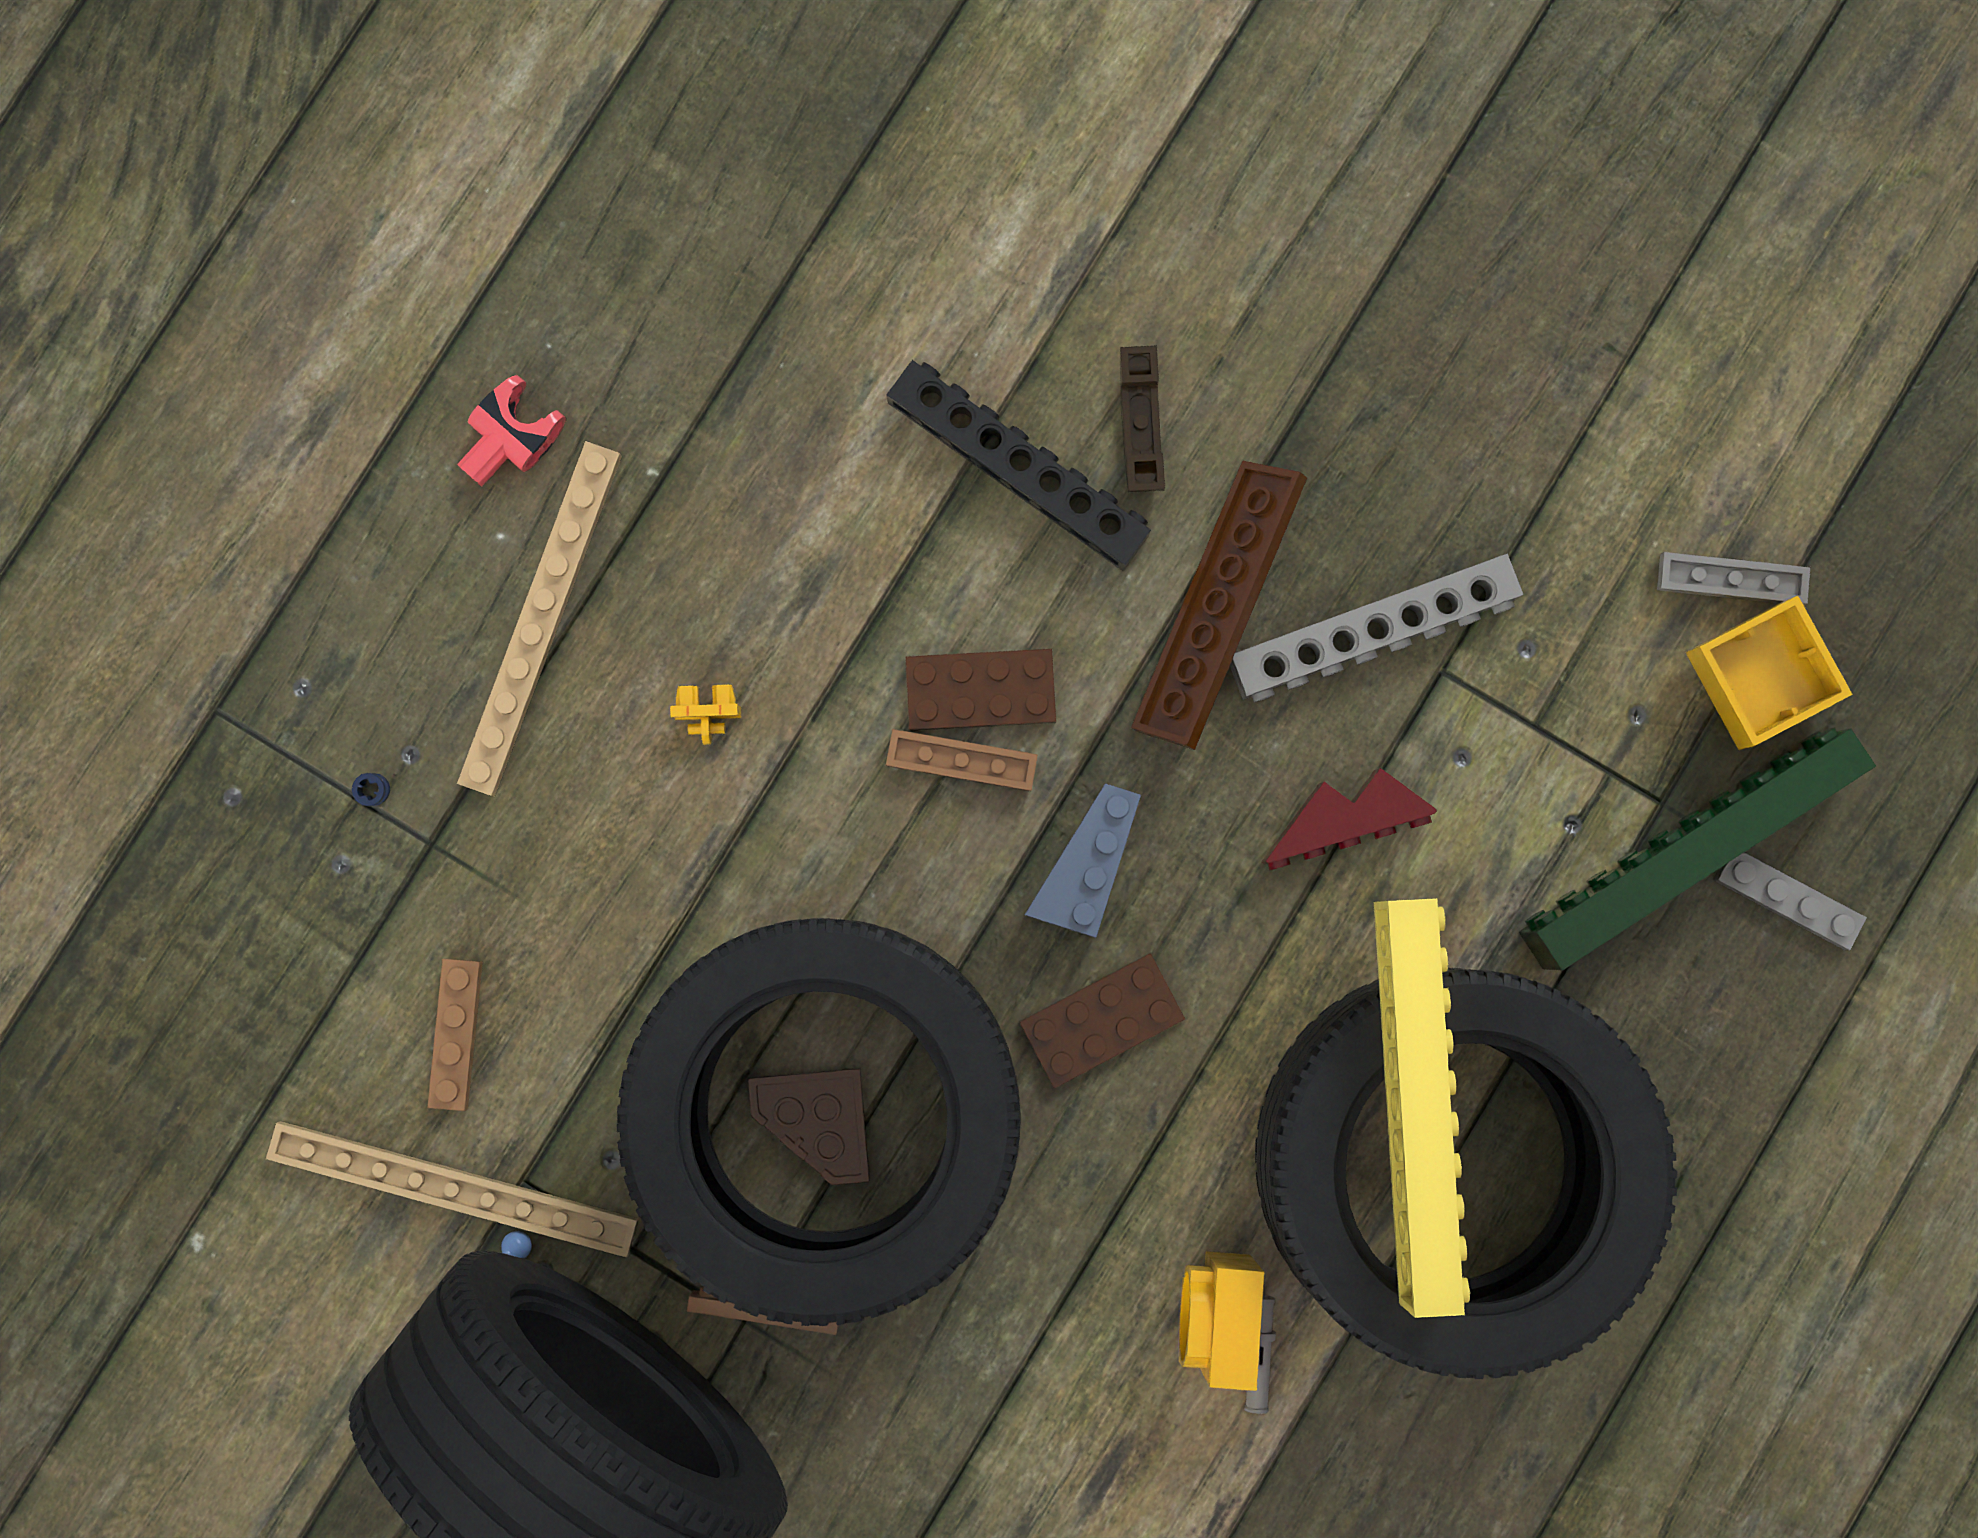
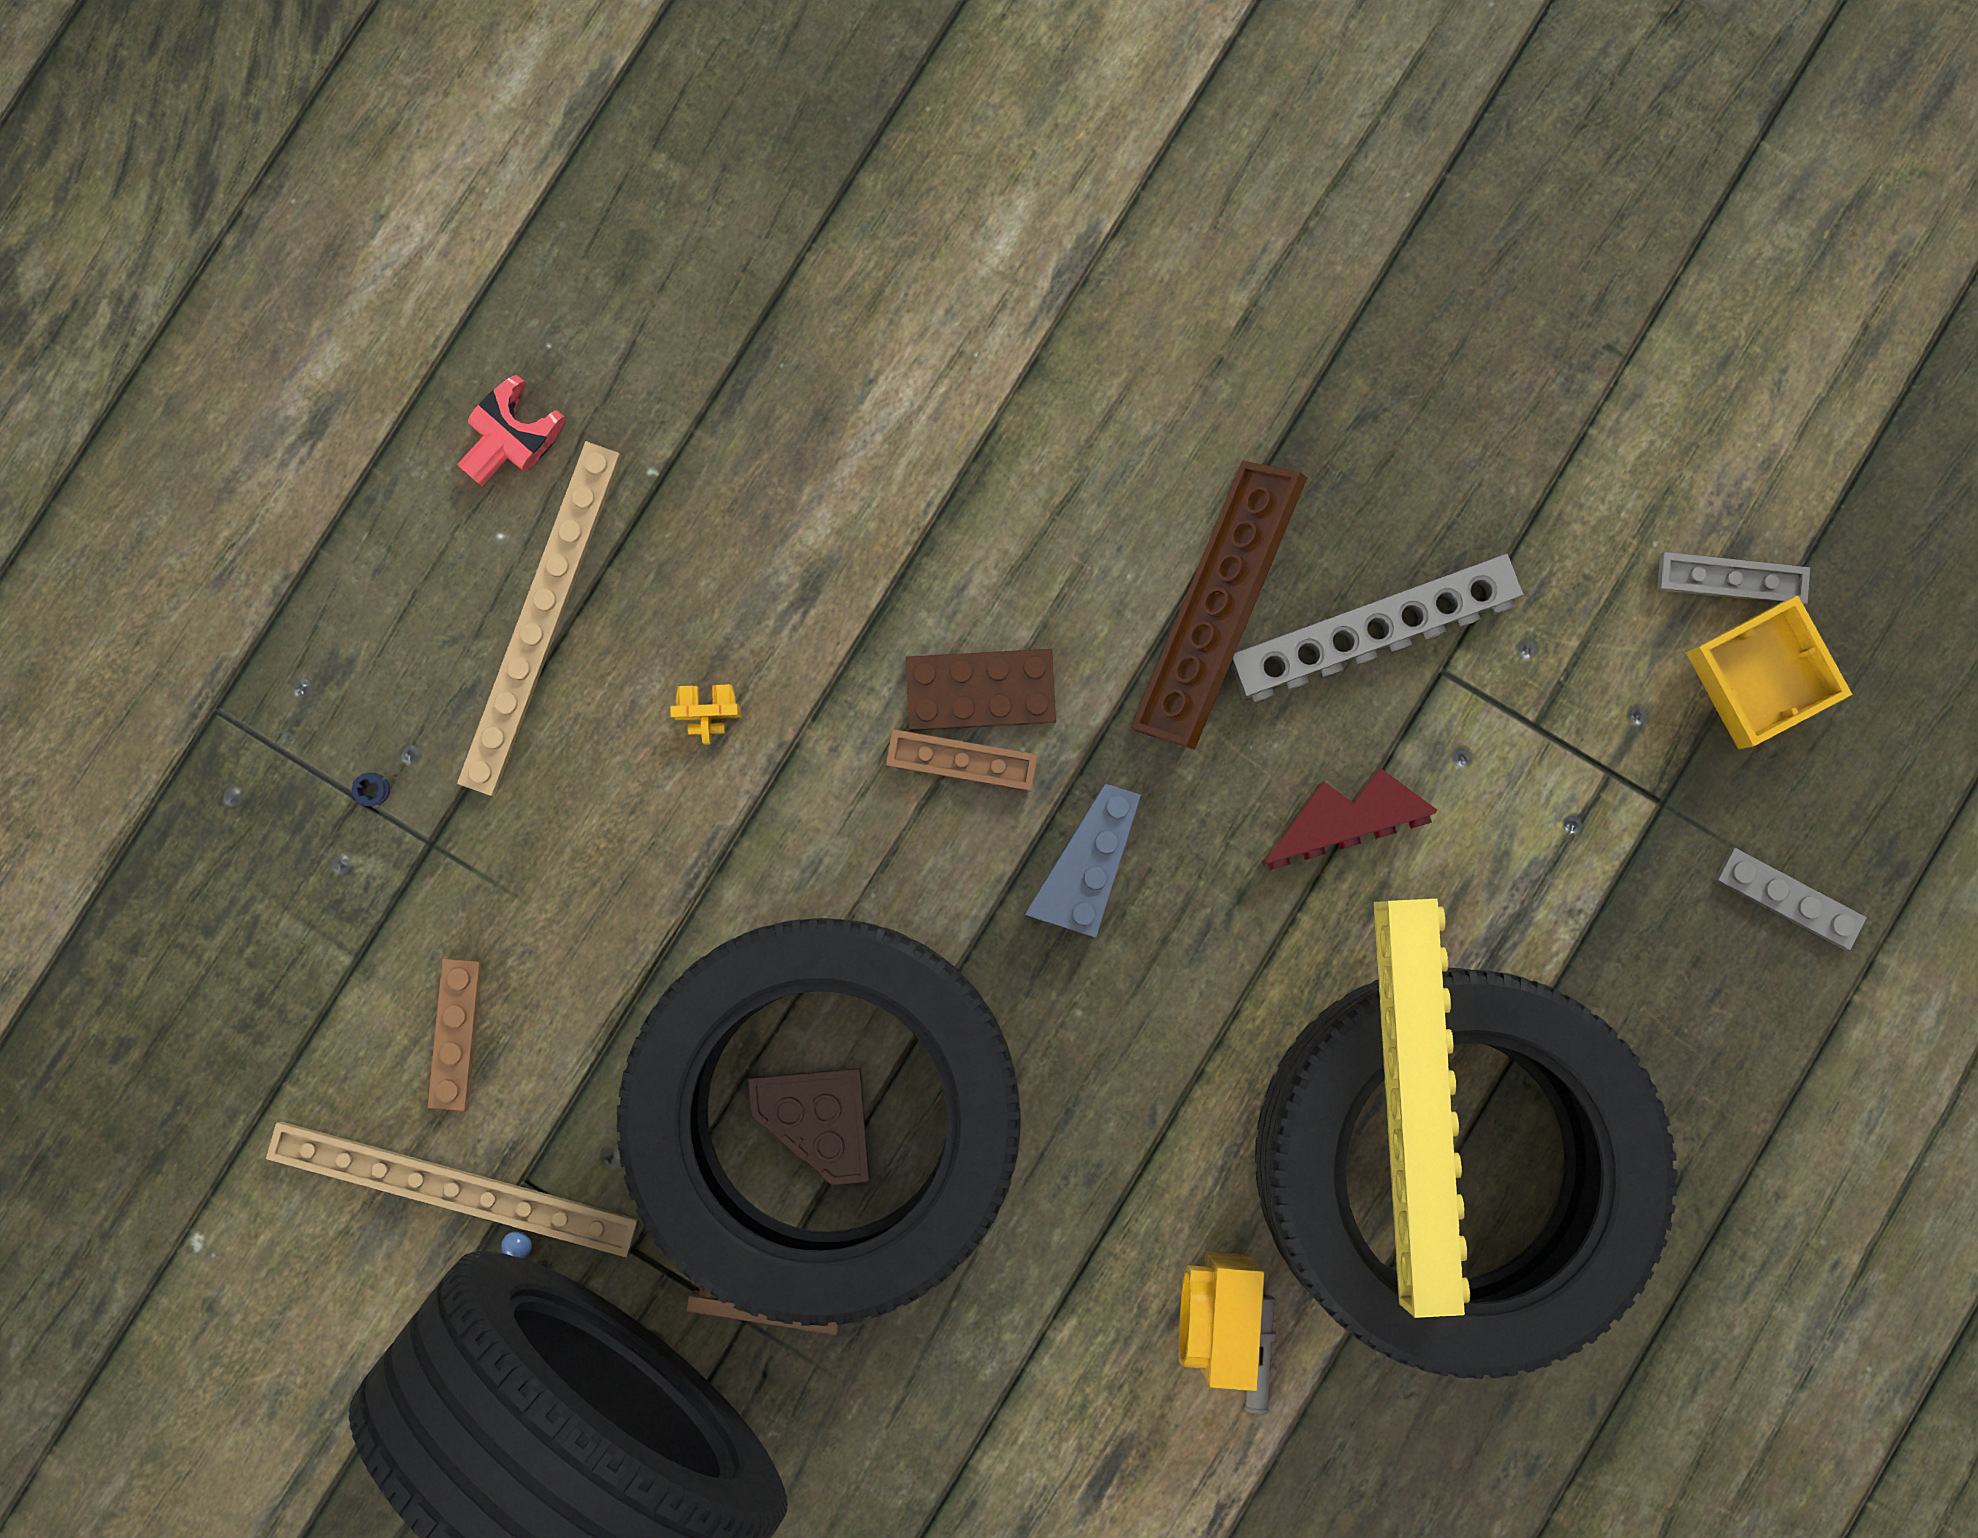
(924, 379): black brick -> none
(1102, 1020): reddish brown plate -> none
(1141, 419): dark brown slope -> none
(1696, 848): dark green brick -> none

